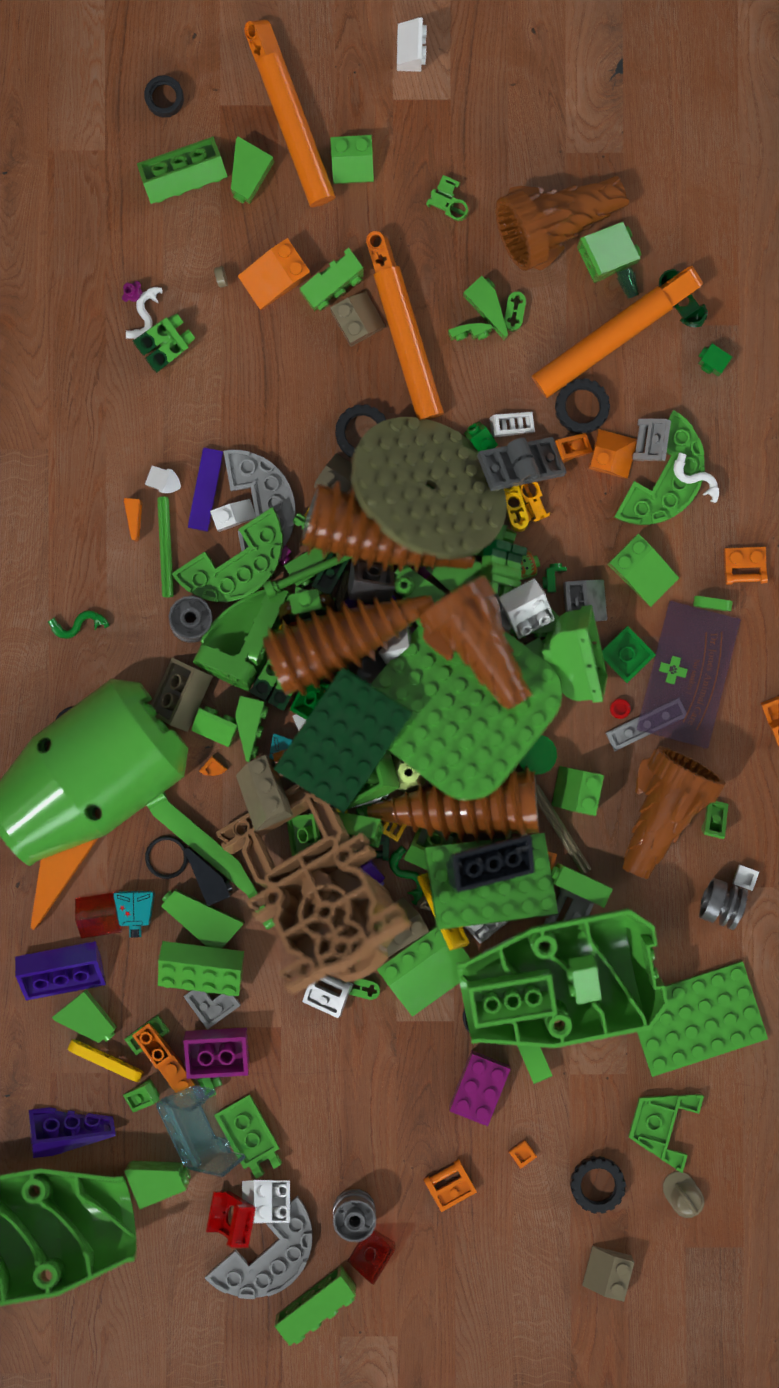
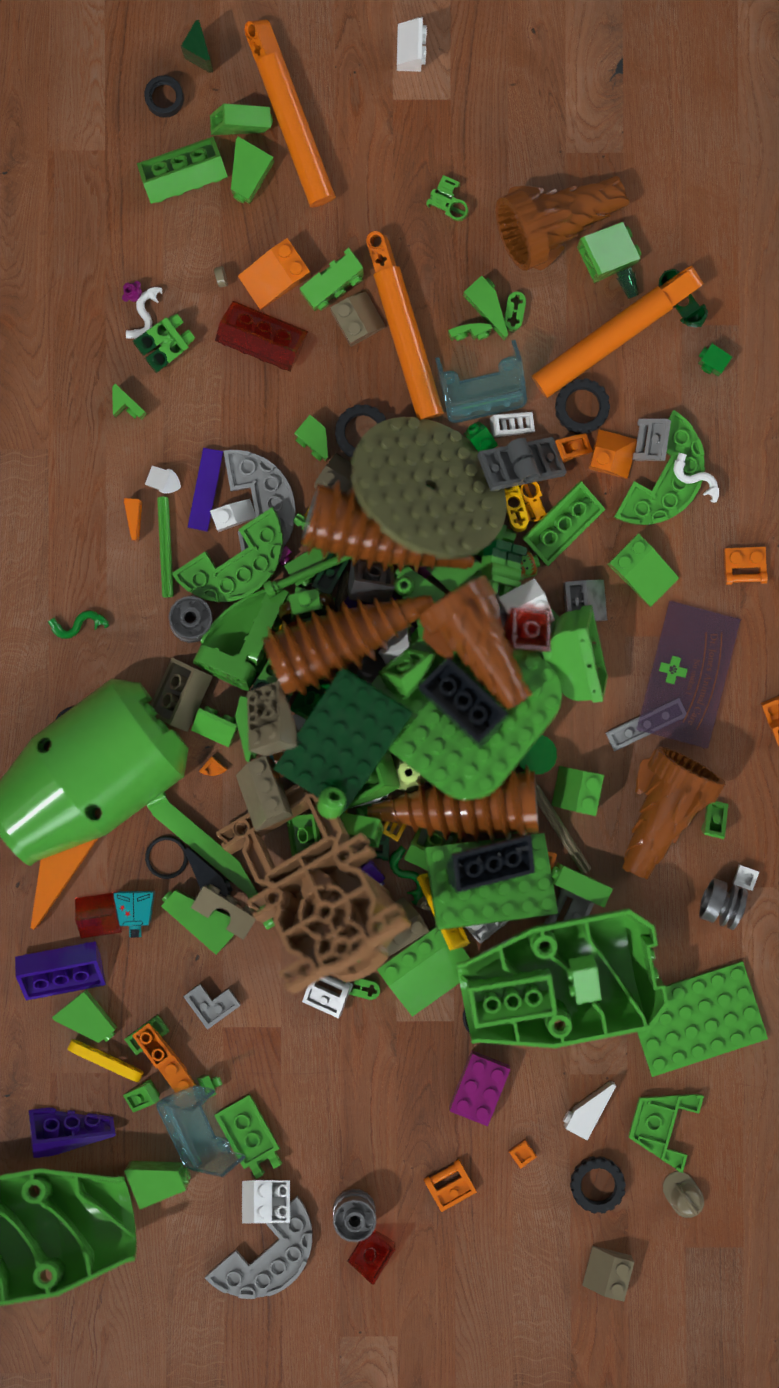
(122, 400): none -> bright green slope
(195, 48): none -> dark green slope
(200, 968): bright green brick -> none
(211, 899): none -> dark tan arch
(216, 1053): magenta brick -> none
(240, 119): none -> bright green slope
(242, 1219): red panel -> none
(261, 336): none -> clear red slope
(270, 721): none -> dark tan slope
(313, 435): none -> bright green slope
(315, 1306): bright green brick -> none
(331, 803): none -> bright green head
(352, 159): bright green slope -> none
(407, 671): none -> bright green slope
(463, 703): none -> black slope
(486, 393): none -> clear light blue windscreen
(528, 629): none -> clear red slope
(535, 1063): bright green slope -> none
(549, 581): green bracket -> none
(563, 523): none -> bright green slope
(587, 1112): none -> white slope
(620, 708): red tile -> none
(627, 654): green plate -> none
(712, 603): bright green beam -> none

